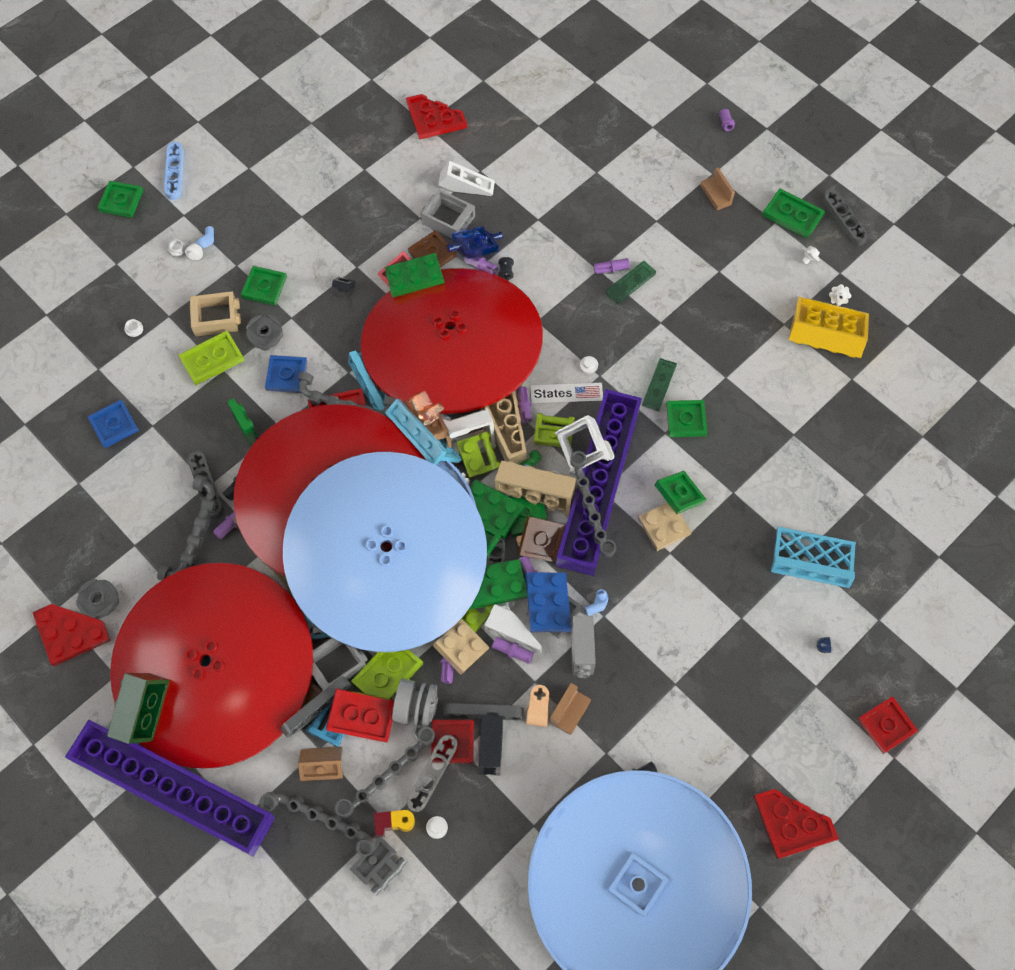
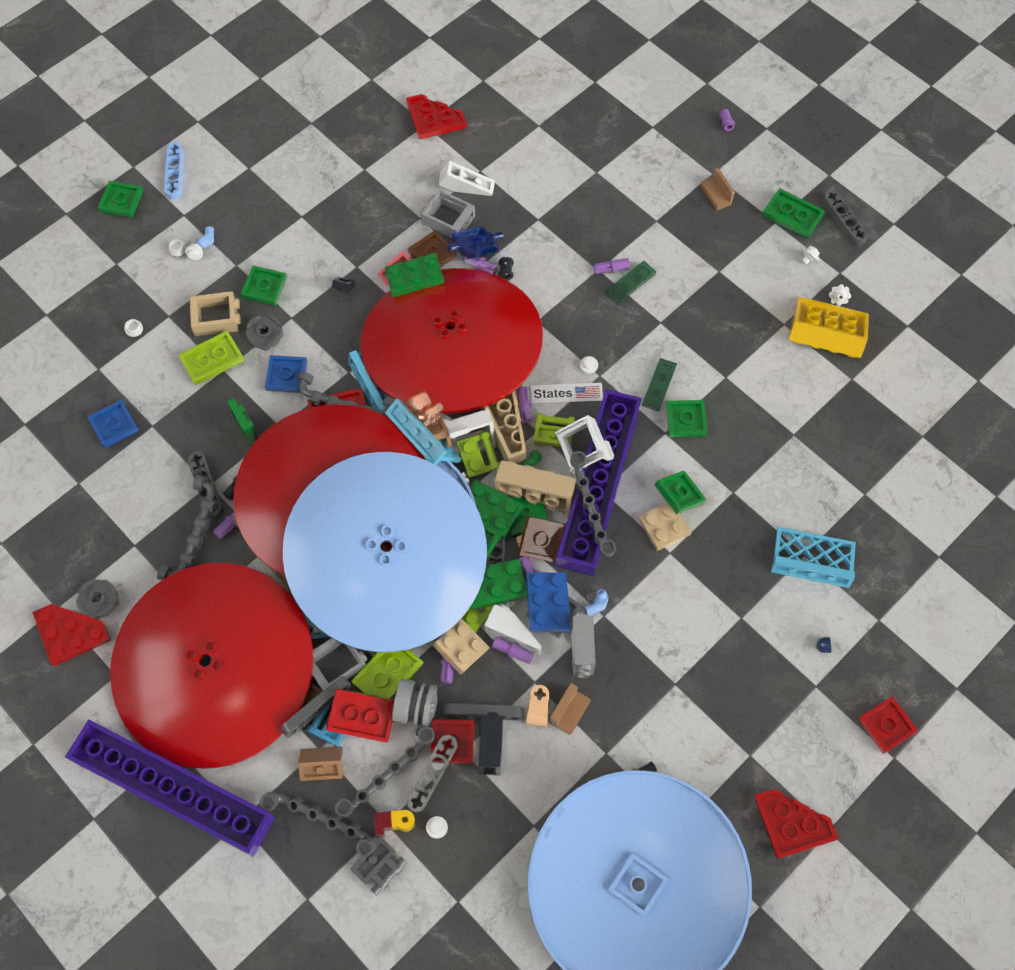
(138, 707): brick -> none

